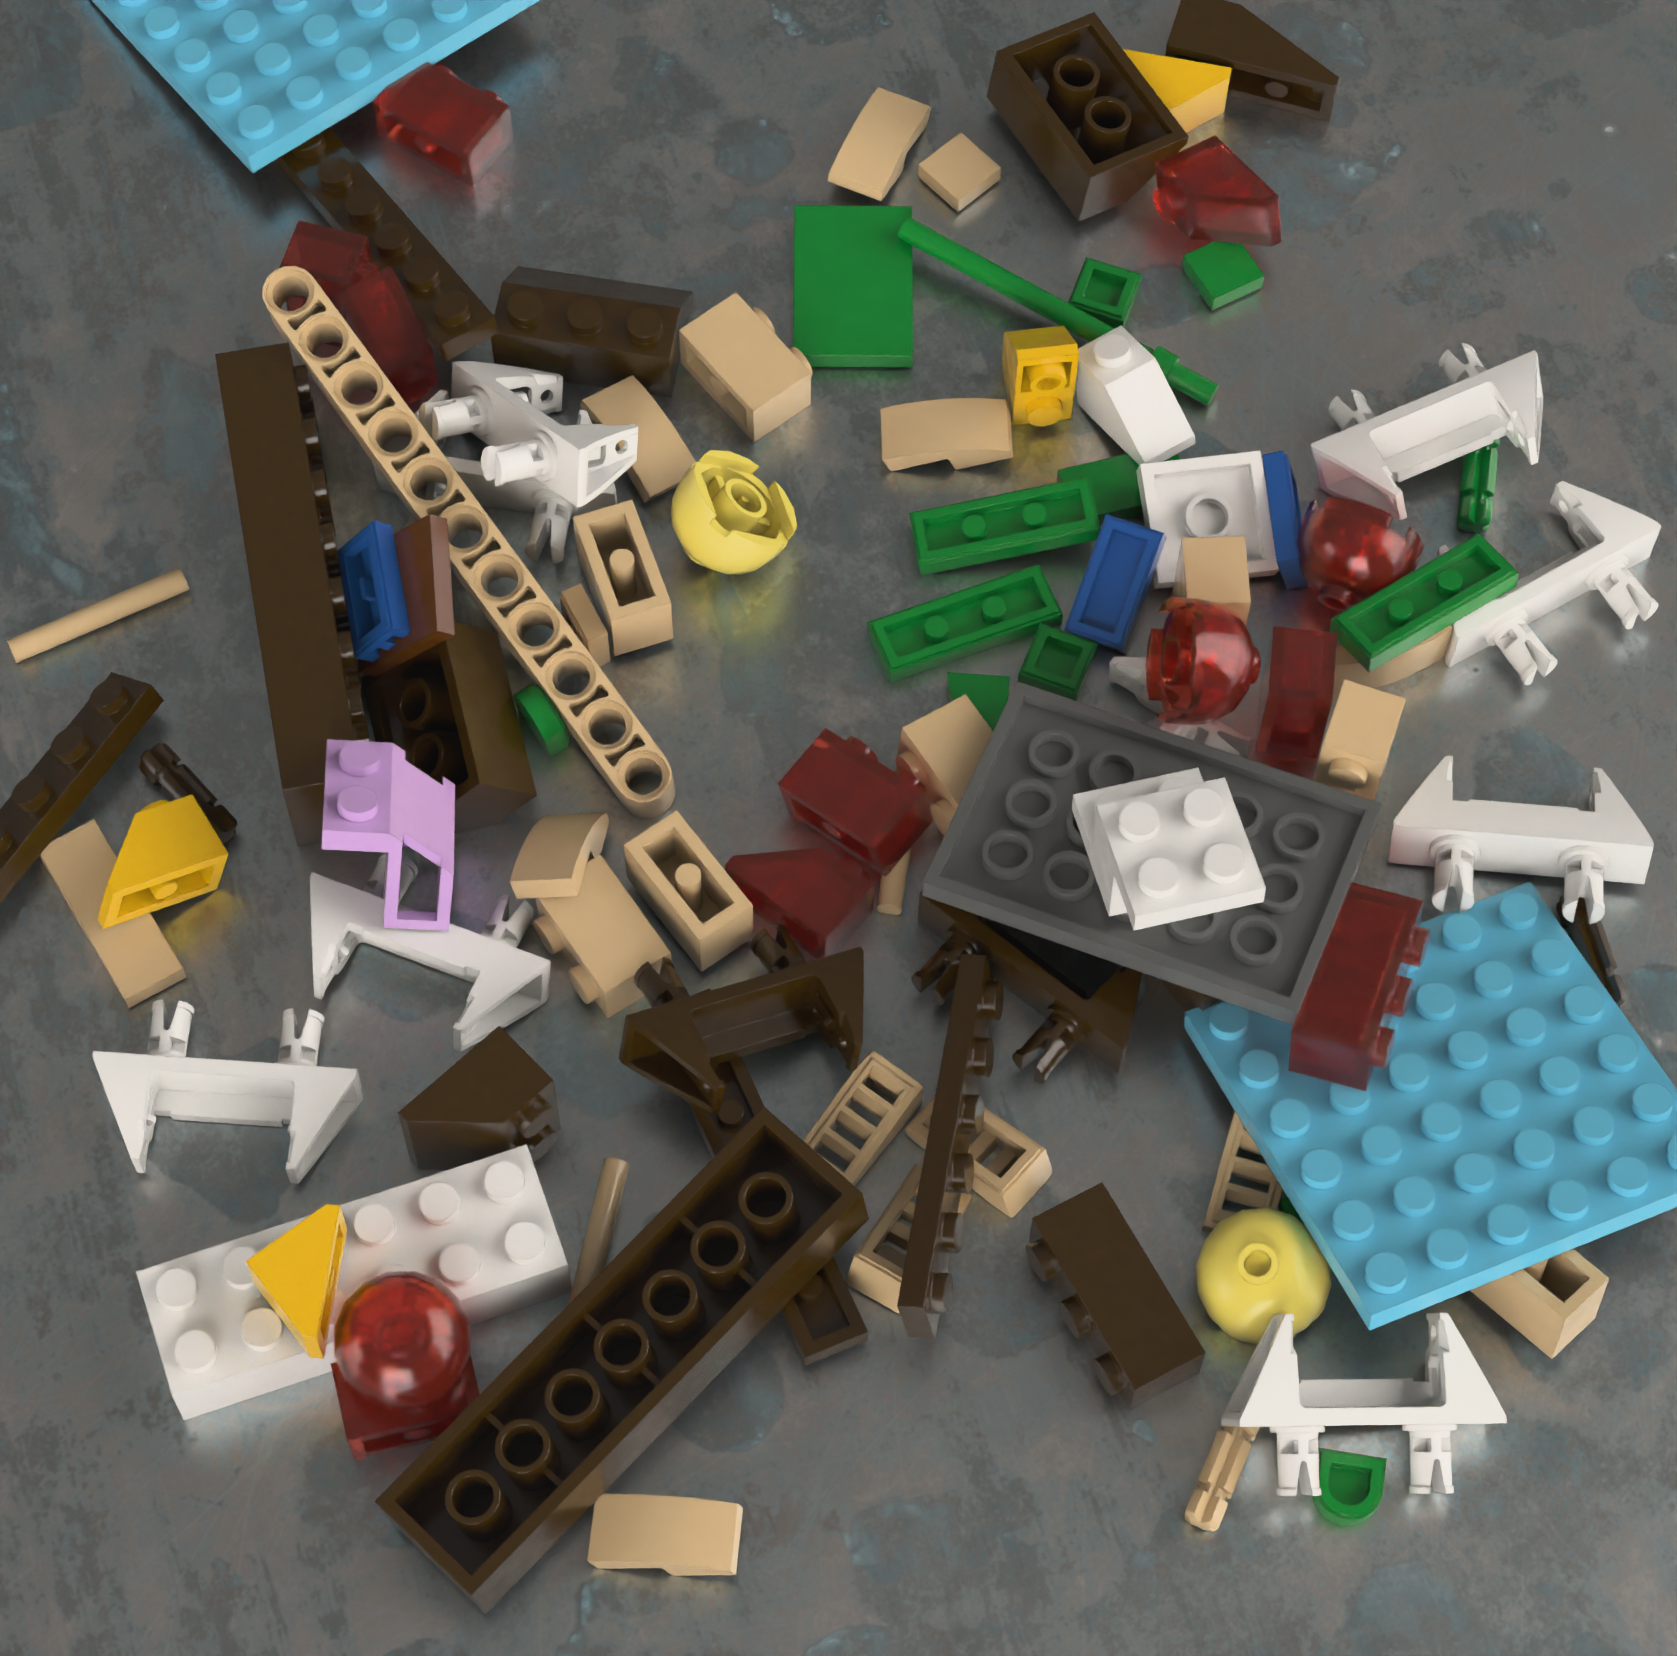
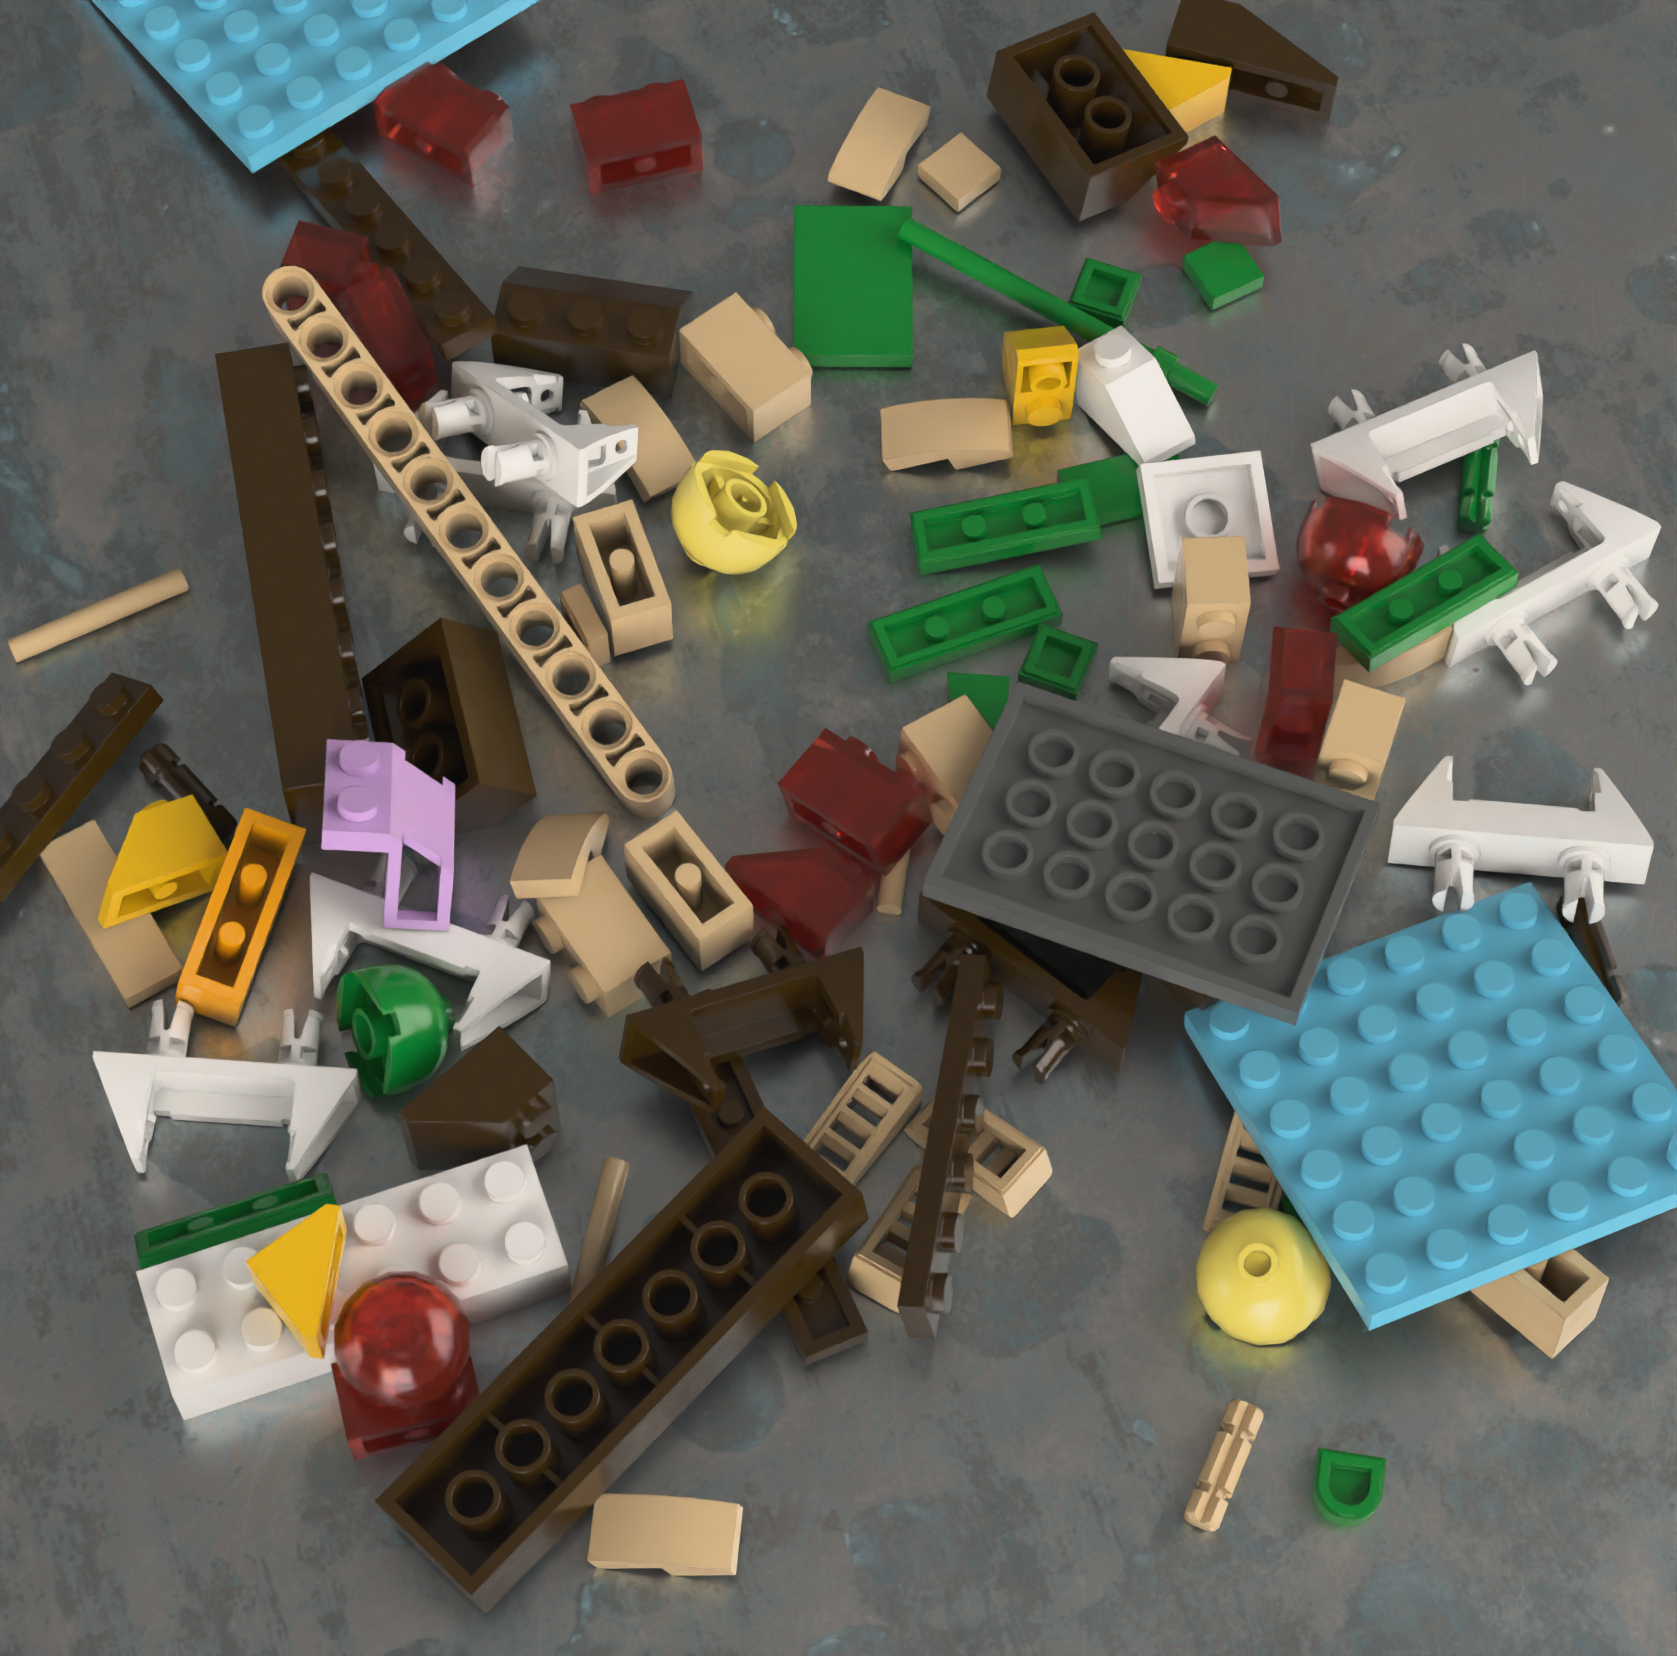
(233, 1220): none -> green tile
(240, 916): none -> light orange brick
(373, 590): blue tile -> none
(396, 1026): none -> green cylinder
(427, 590): reddish brown tile -> none
(542, 718): green tile -> none
(636, 136): none -> clear red brick
(1113, 1297): dark brown brick -> none
(1115, 583): blue tile -> none
(1168, 848): white bracket -> none
(1199, 661): clear red cylinder -> none
(1284, 516): blue tile -> none
(1301, 1408): white hose -> none
(1359, 988): clear red brick -> none

